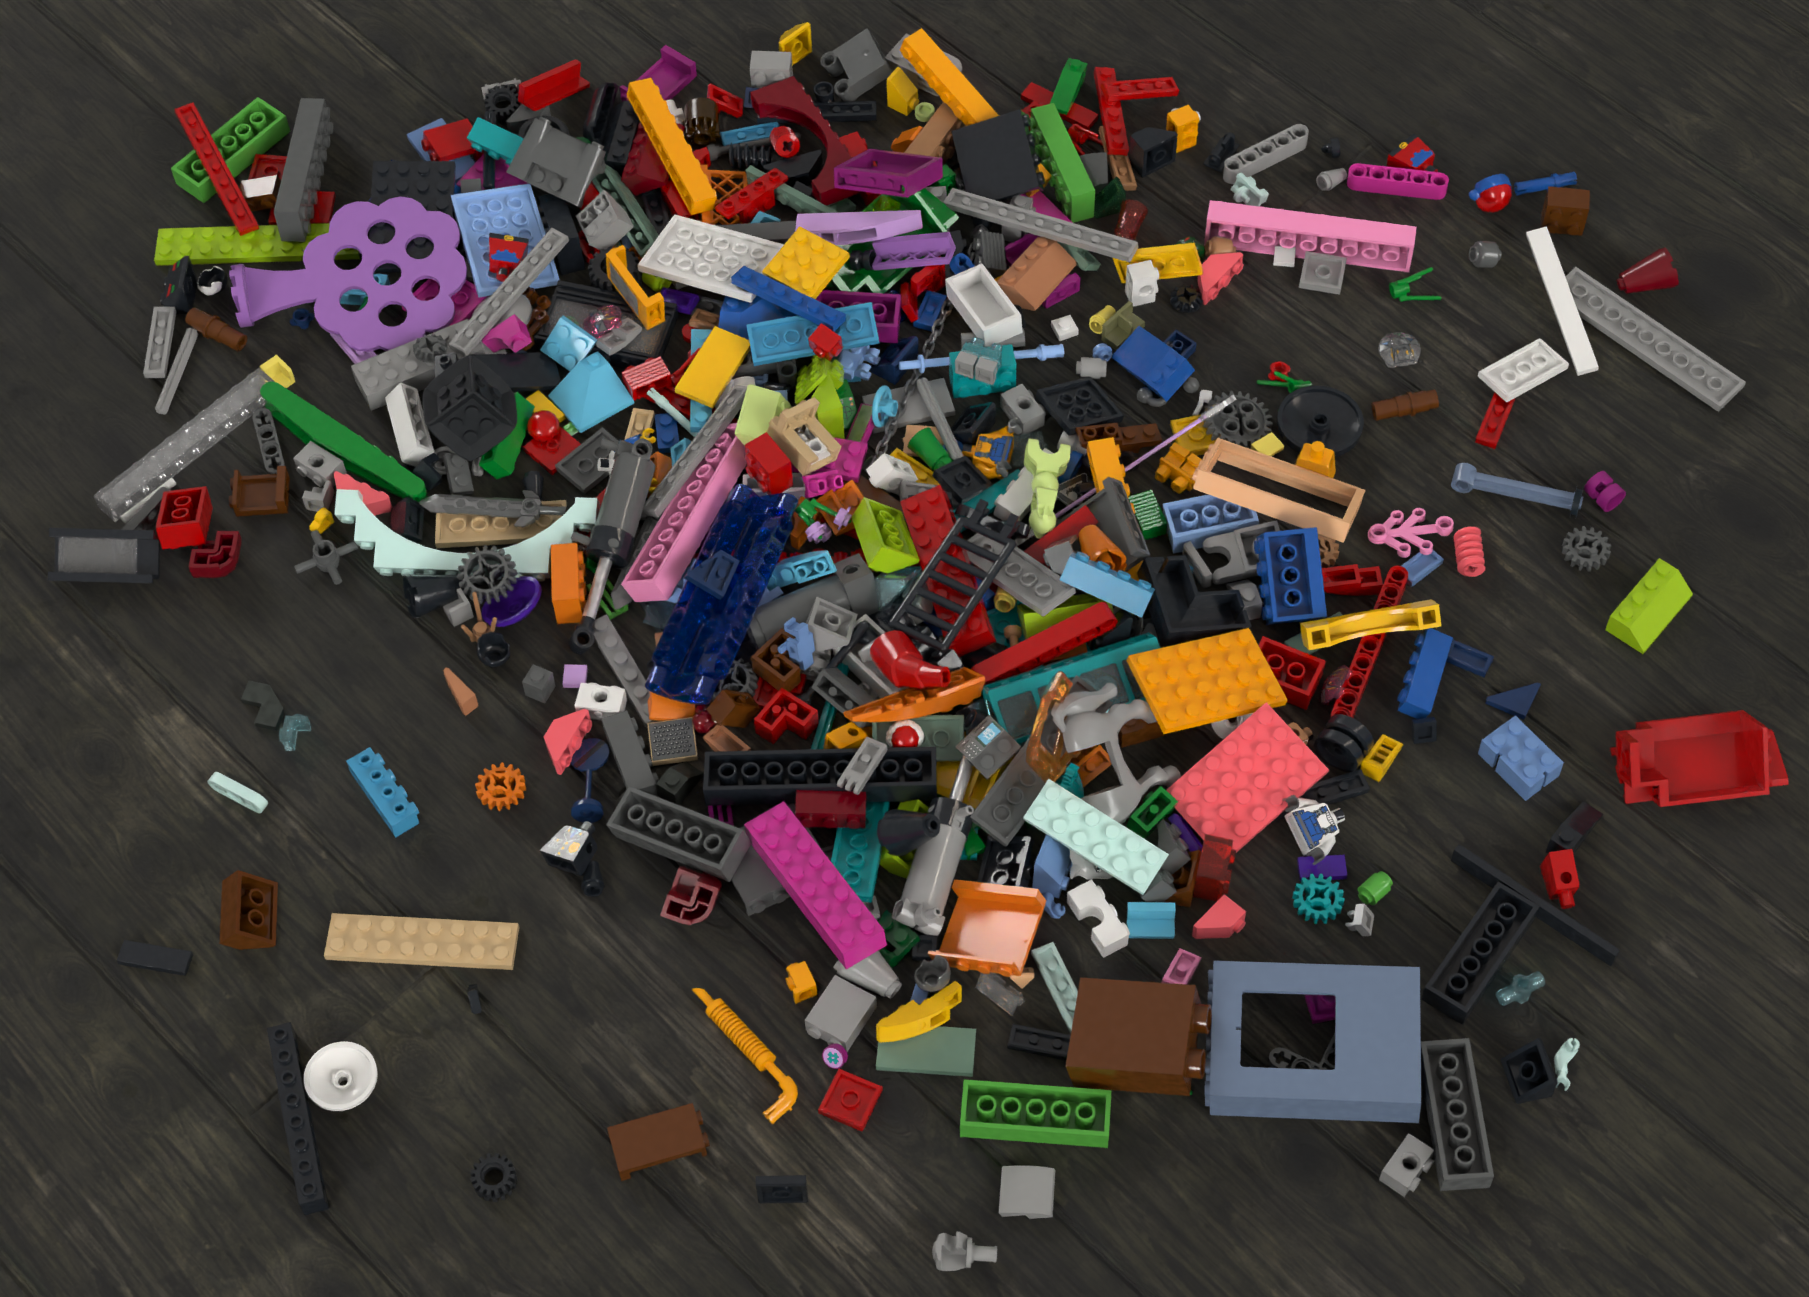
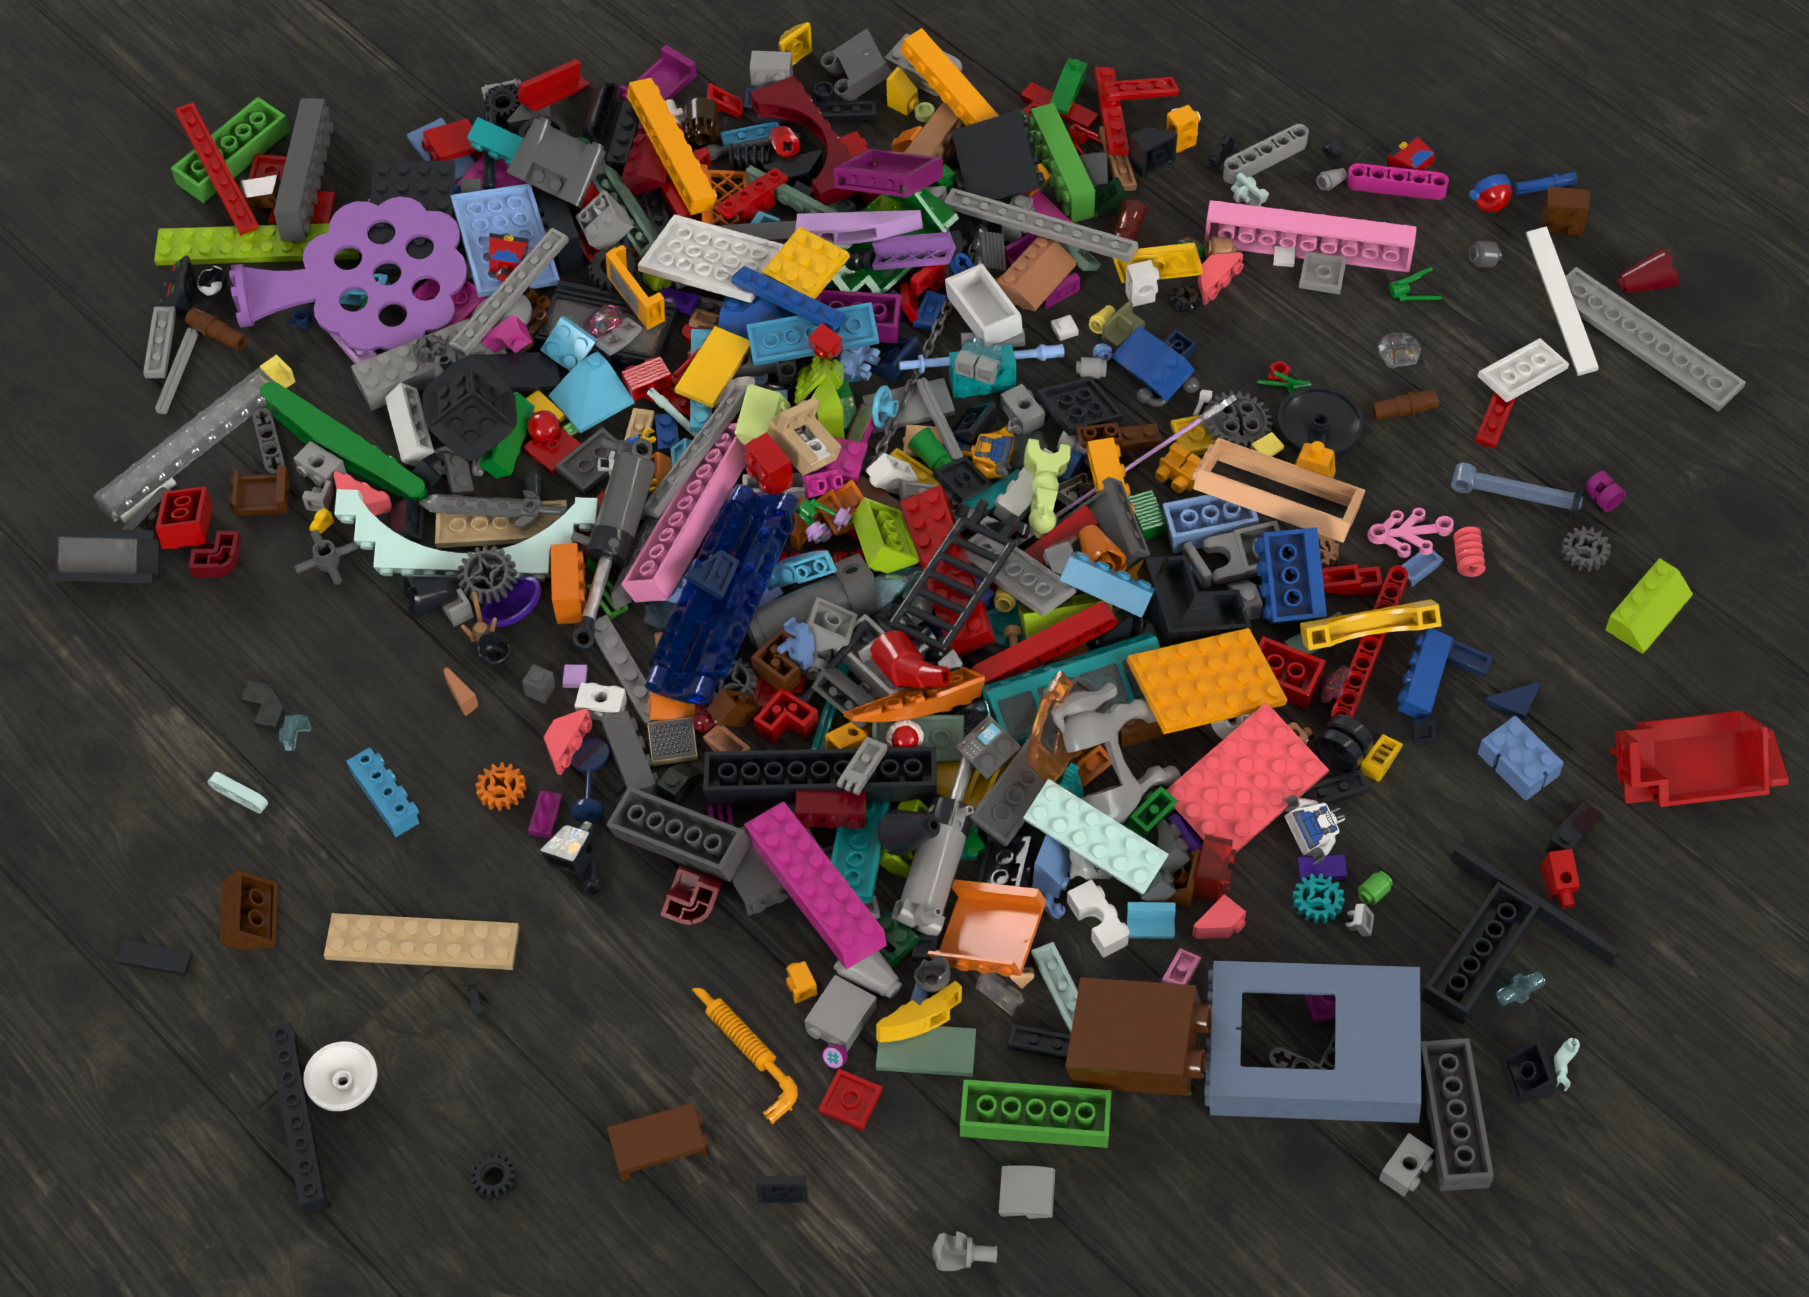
(545, 814): none -> magenta tile

